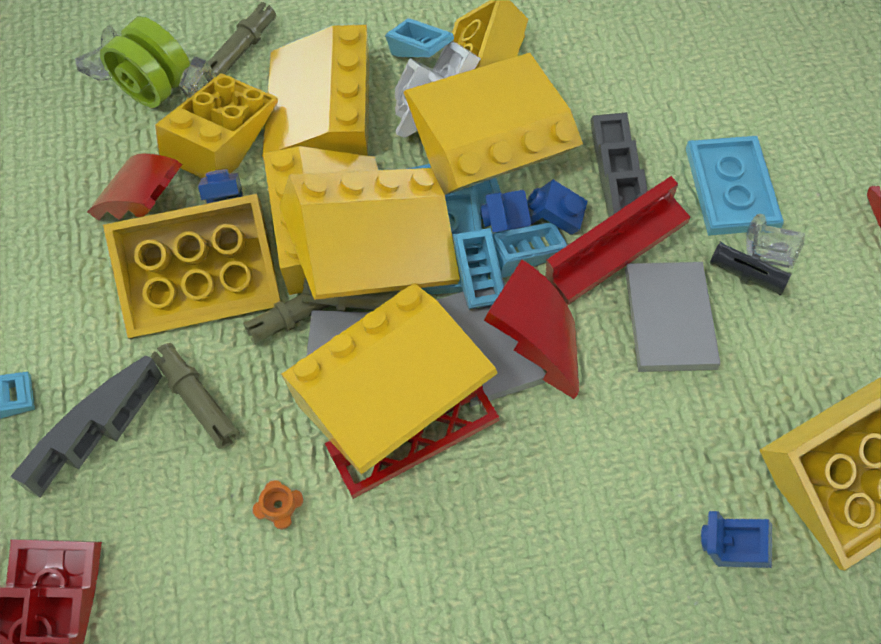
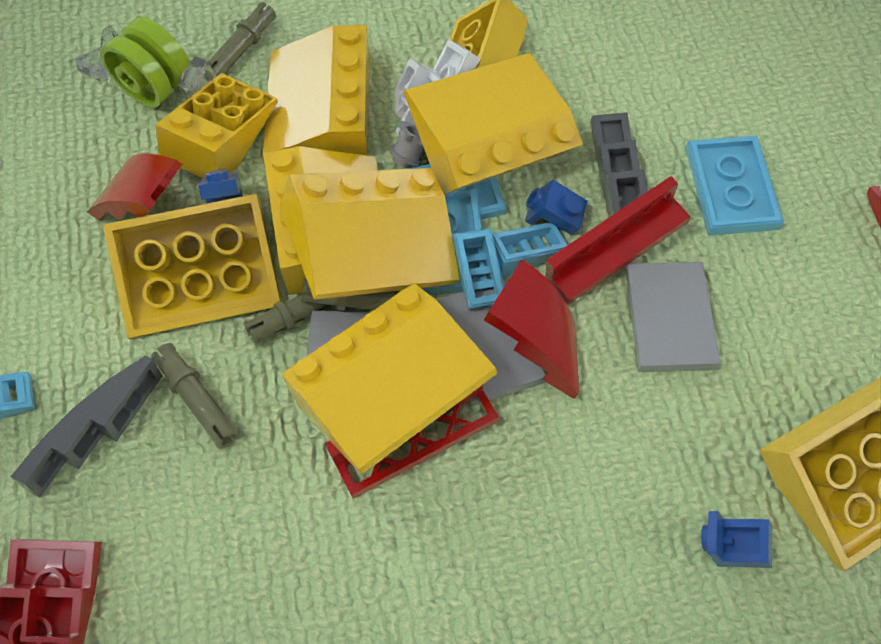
(274, 492): orange plate -> none
(408, 147): none -> light grey brick
(416, 39): medium azure slope -> none
(506, 211): blue bracket -> none
(750, 268): black pin -> none
(773, 244): clear plate -> none

